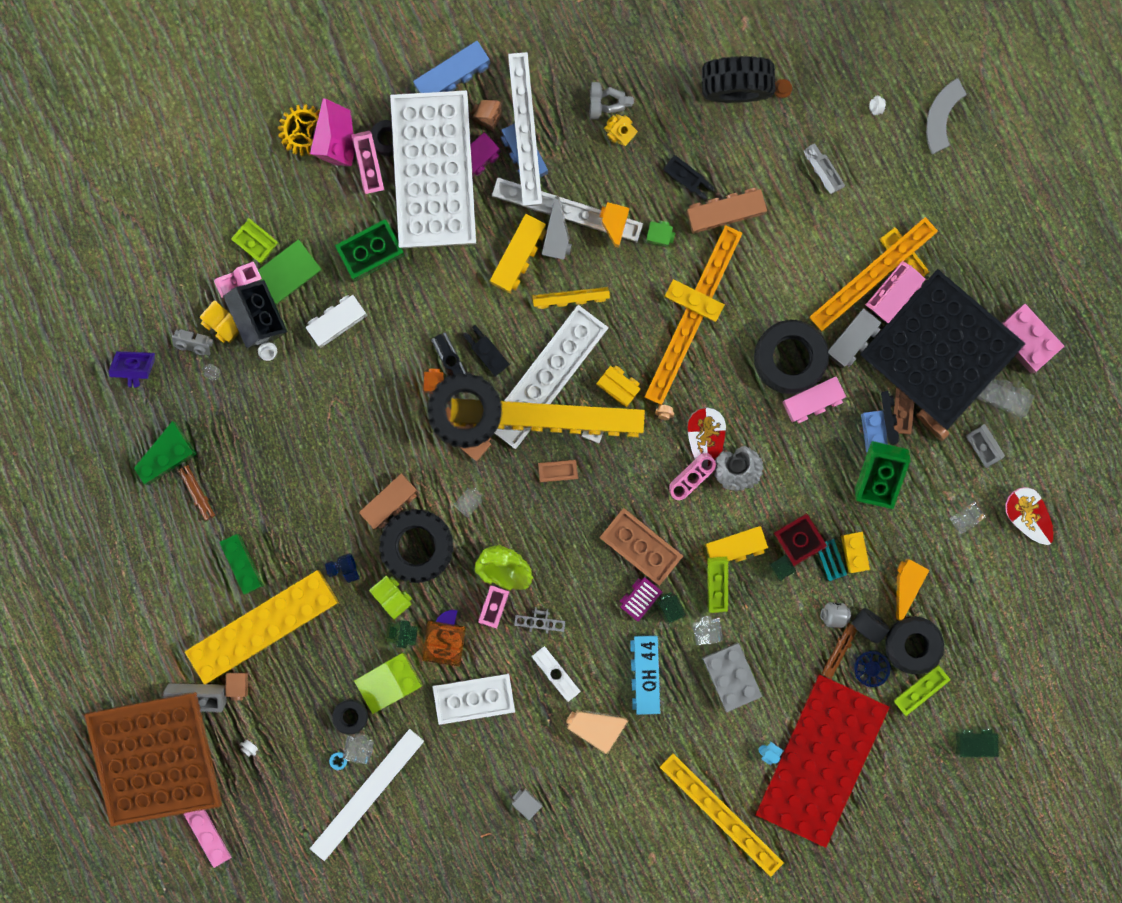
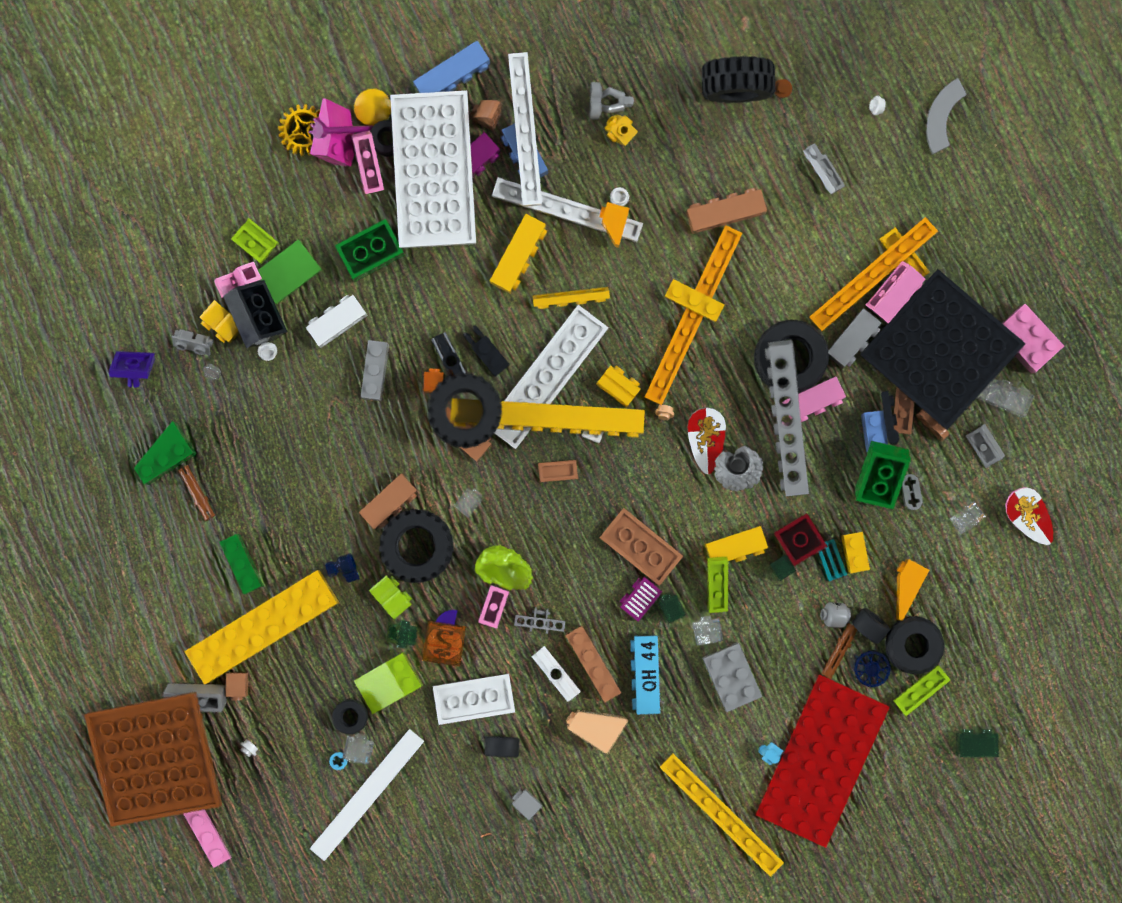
(320, 130): none -> magenta piece
(372, 106): none -> yellow dish
(374, 370): none -> light grey brick
(501, 746): none -> black tyre
(557, 235): light grey slope -> none
(593, 663): none -> nougat brick
(619, 196): none -> white plate
(660, 234): bright green brick -> none
(687, 177): black hinge -> none
(694, 467): bright pink beam -> none
(798, 484): none -> light grey brick
(915, 490): none -> light grey beam

